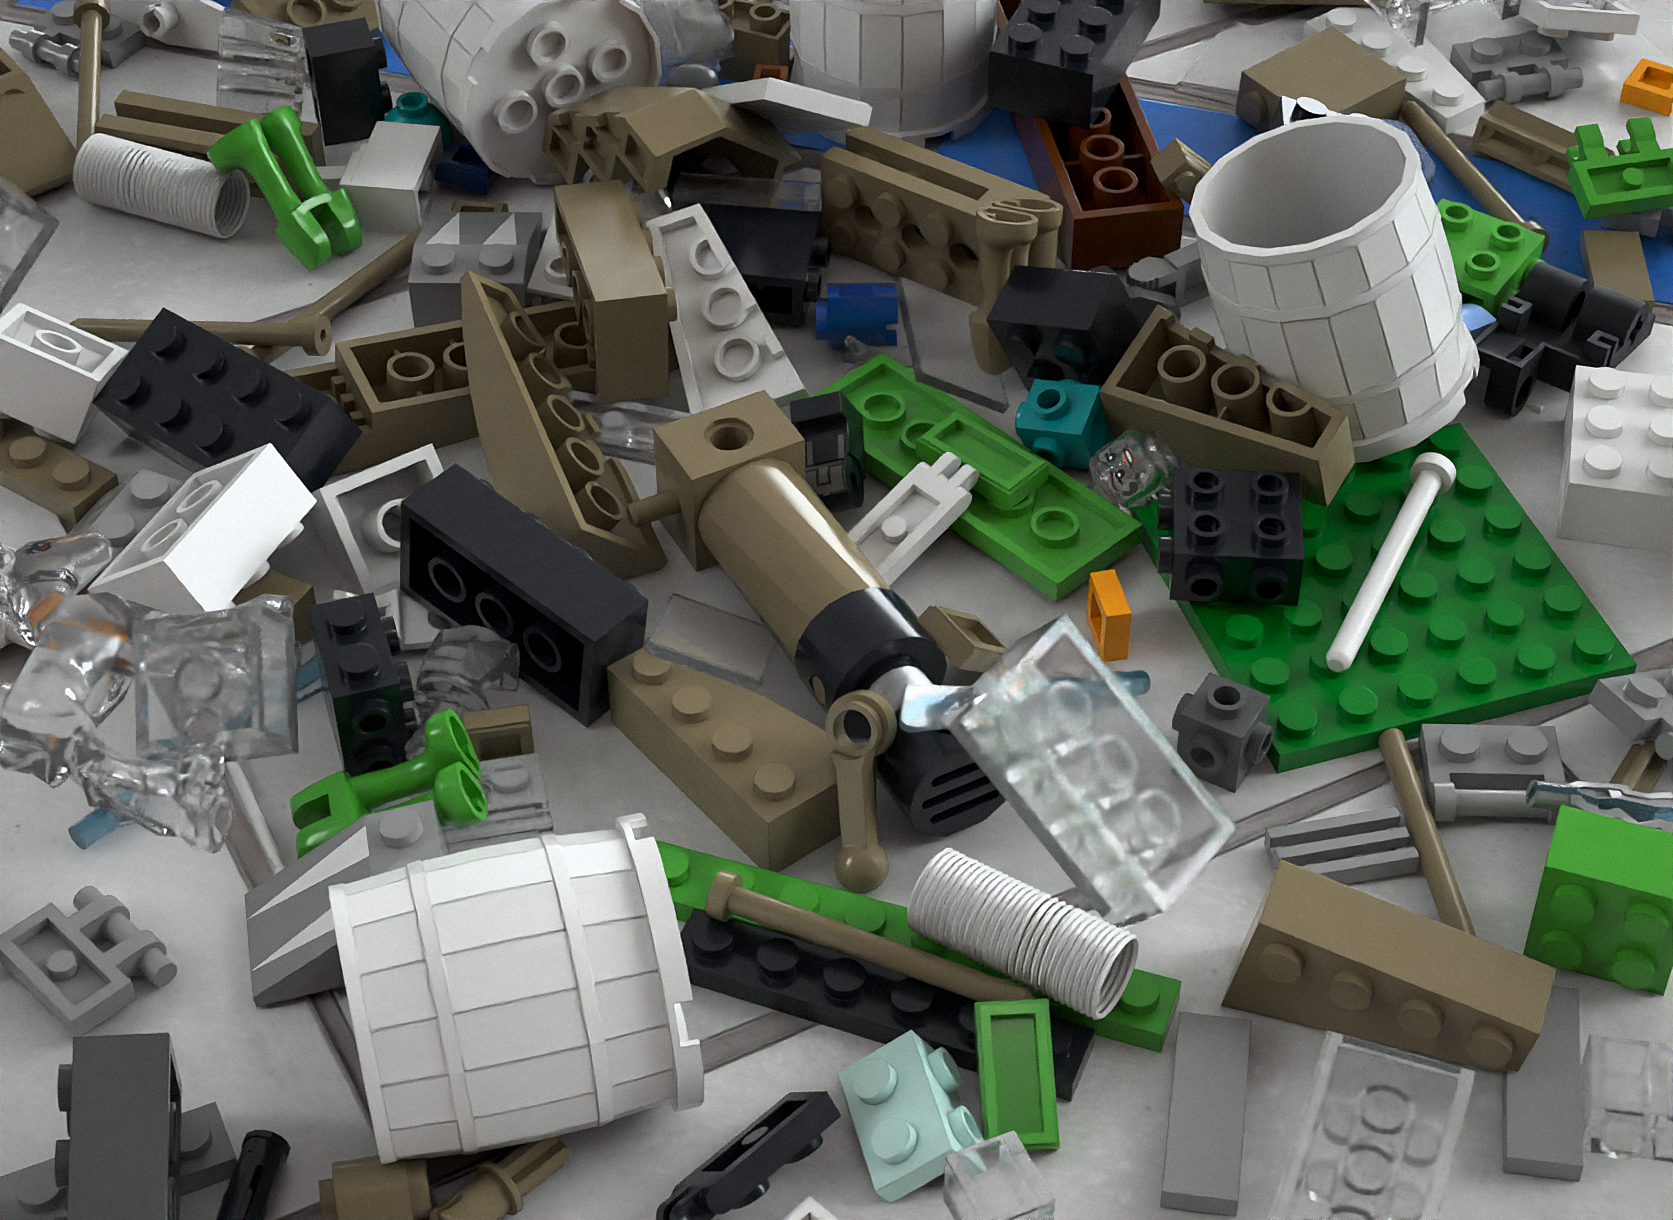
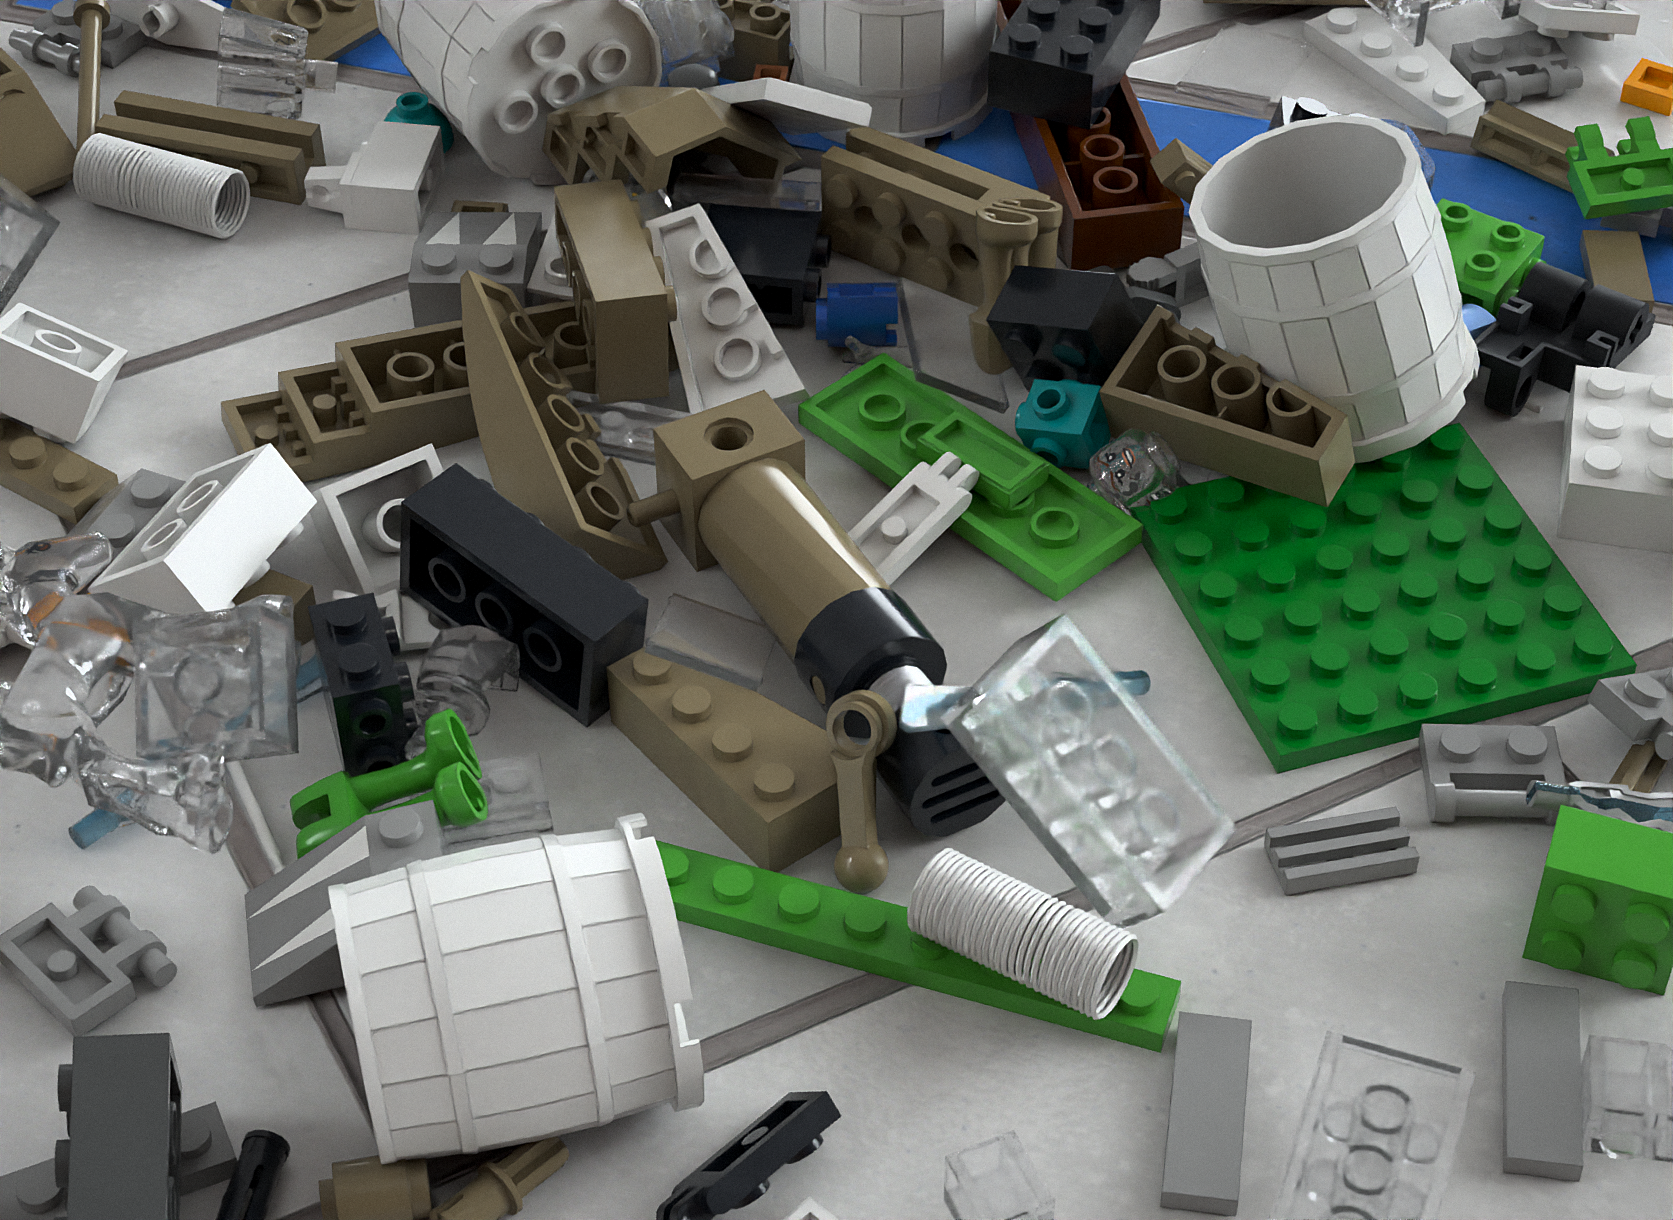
(213, 401): black brick -> none
(308, 228): bright green piece -> none
(312, 335): dark tan bar -> none
(346, 79): black brick -> none
(347, 292): dark tan bar -> none
(465, 169): dark blue tile -> none
(500, 732): dark tan tile -> none
(729, 898): dark tan bar -> none
(832, 449): black leg -> none
(852, 993): black plate -> none
(907, 1113): light aqua bracket -> none
(962, 638): dark tan tile -> none
(1016, 1072): bright green tile -> none
(1108, 615): light orange tile -> none
(1222, 731): dark grey brick -> none
(1232, 536): black brick -> none
(1324, 69): dark tan brick -> none
(1386, 975): dark tan wedge -> none
(1424, 831): dark tan bar -> none
(1431, 476): white bar -> none
(1464, 169): dark tan bar -> none

